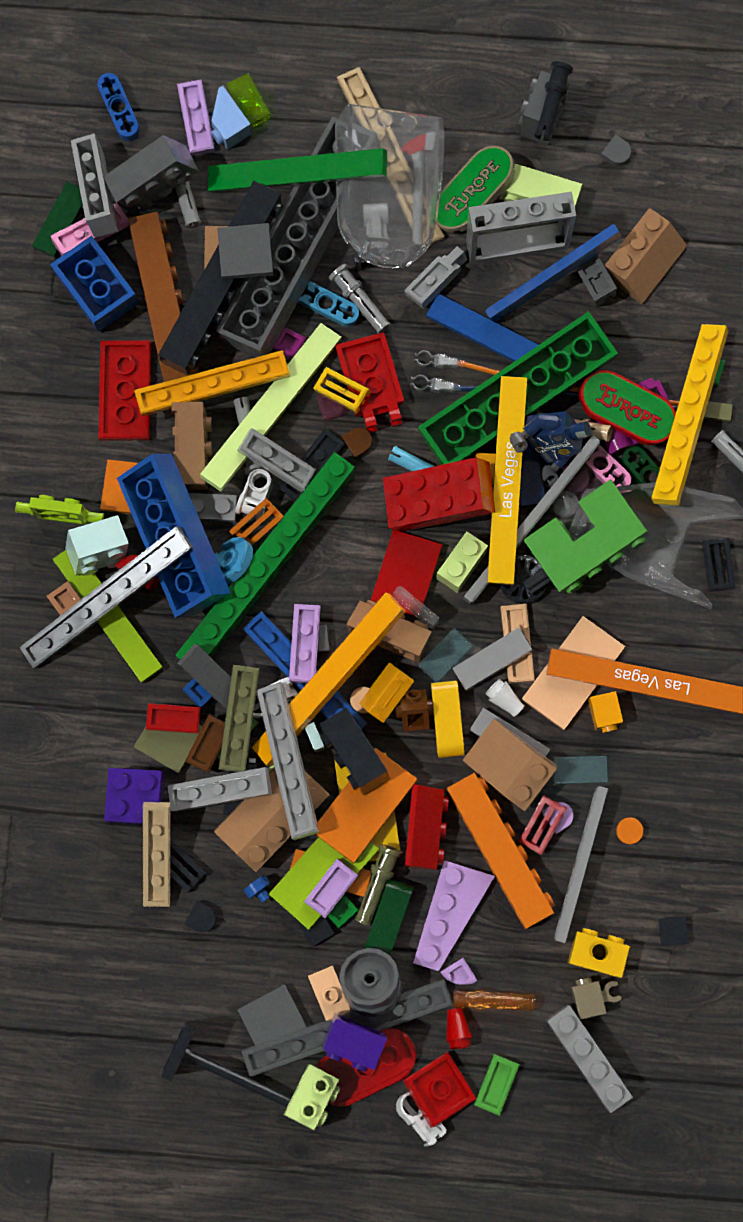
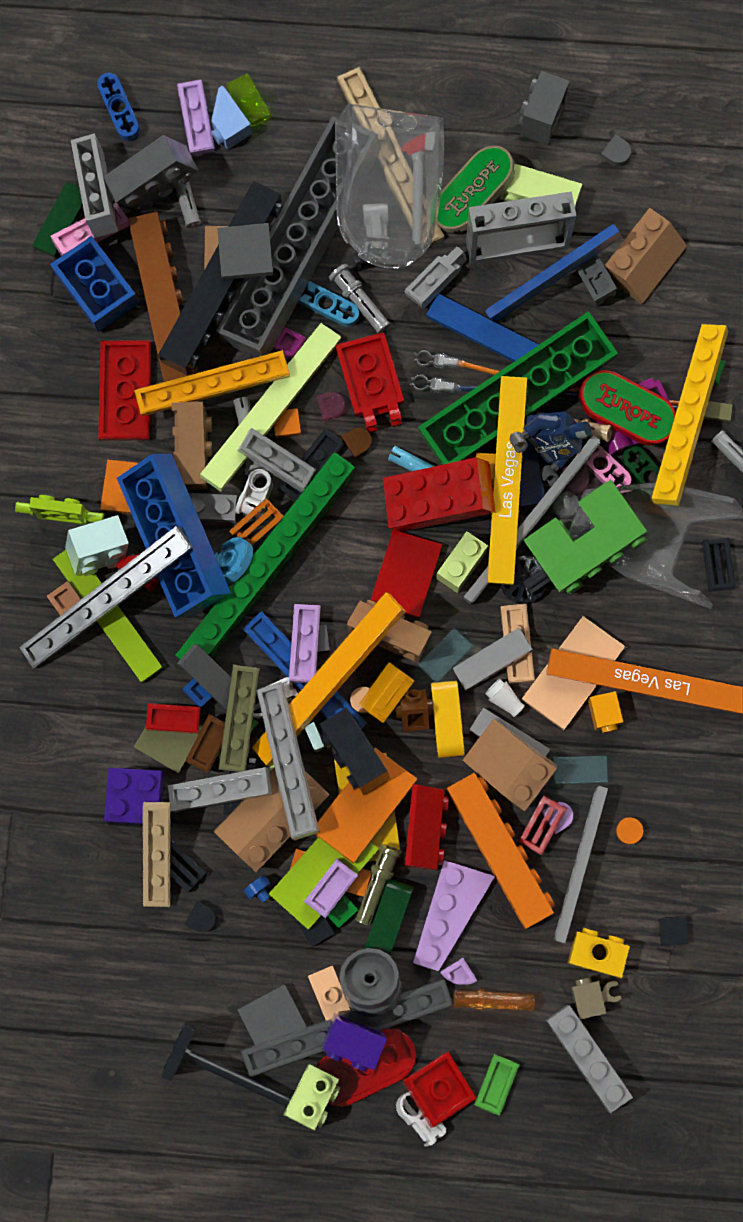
(288, 424): none -> orange tile
(298, 170): green tile -> none
(358, 399): yellow tile -> none
(416, 607): clear tile -> none
(457, 1032): red cone -> none
(555, 90): black pin -> none

